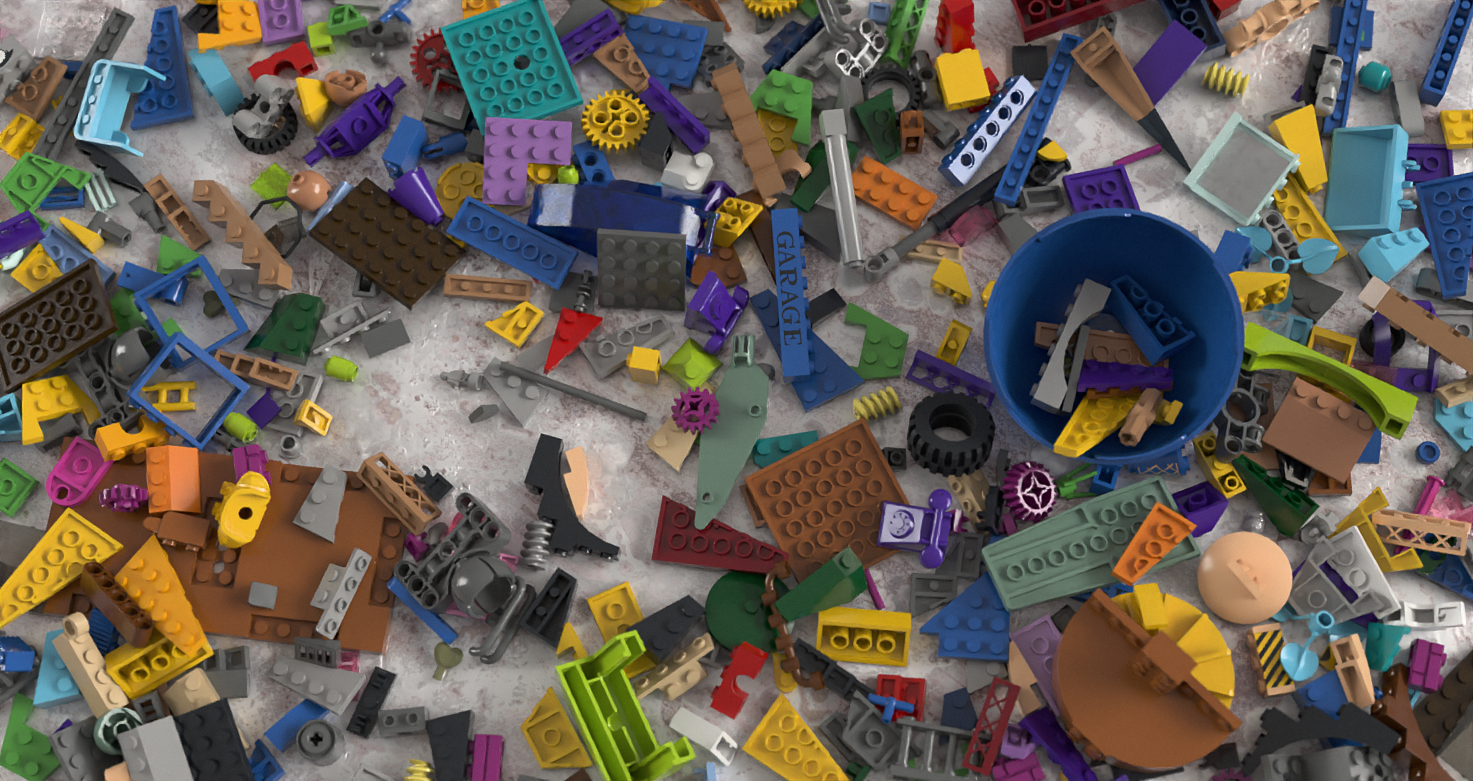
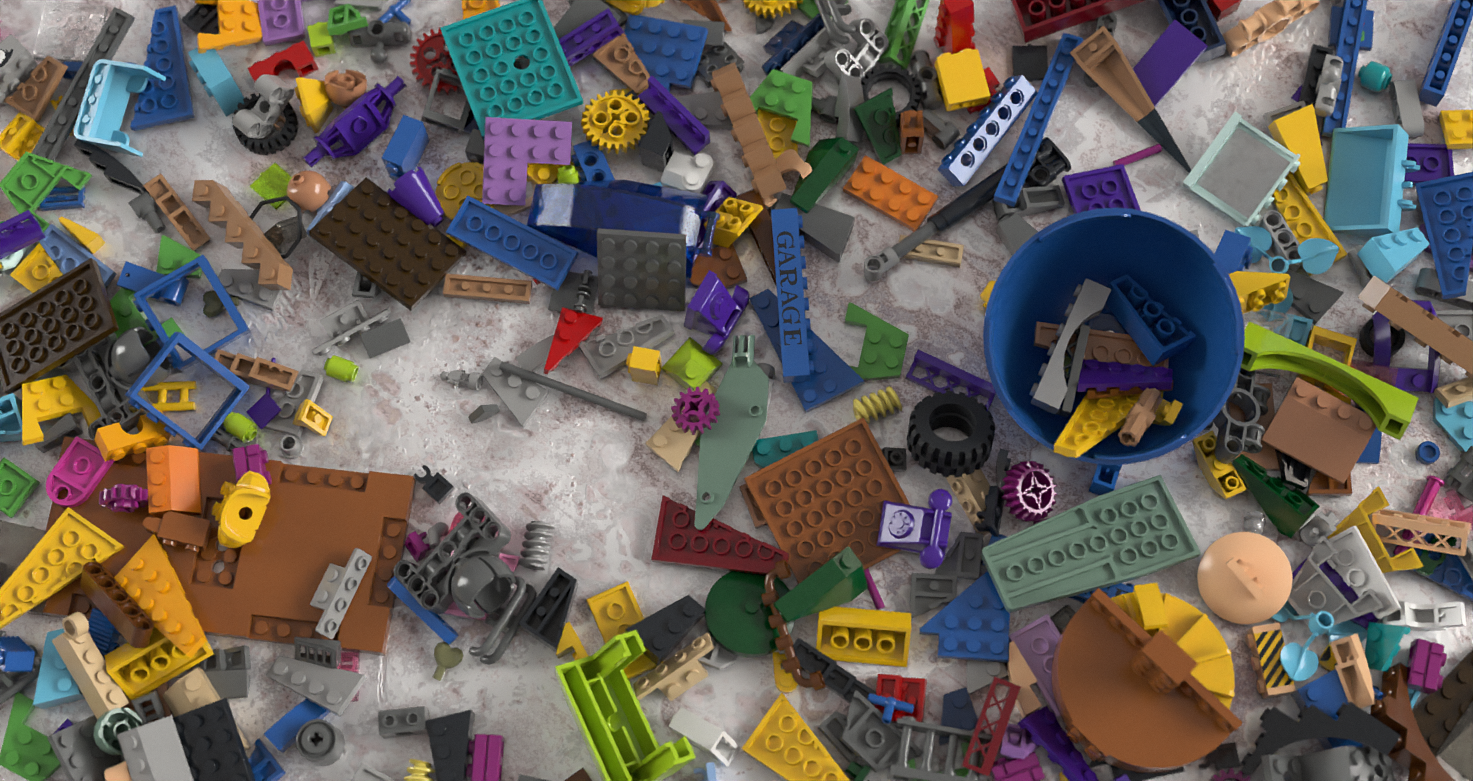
(106, 206): light aqua tile -> none
(110, 230): dark grey piece -> none
(262, 595): slope -> none
(289, 329): dark green wedge -> none
(323, 504): light grey wing -> none
(371, 702): black plate -> none
(394, 494): medium nougat fence -> none
(450, 143): blue arm -> none
(516, 324): yellow wing -> none
(553, 736): yellow wing -> none
(569, 533): black arch -> none
(578, 480): light nougat slope -> none
(728, 696): red arch -> none
(824, 307): black slope -> none
(833, 135): light grey brick -> none
(879, 13): medium blue tile -> none
(952, 281): yellow slope -> none
(954, 342): yellow slope -> none
(956, 522): magenta tile -> none
(971, 225): clear pink brick -> none
(1009, 525): magenta tile -> none
(1052, 152): yellow tile -> none
(1067, 485): bright green plant -> none
(1154, 540): orange wing -> none
(1169, 464): blue cone -> none
(1201, 505): dark purple slope -> none
(1226, 80): light yellow piece -> none

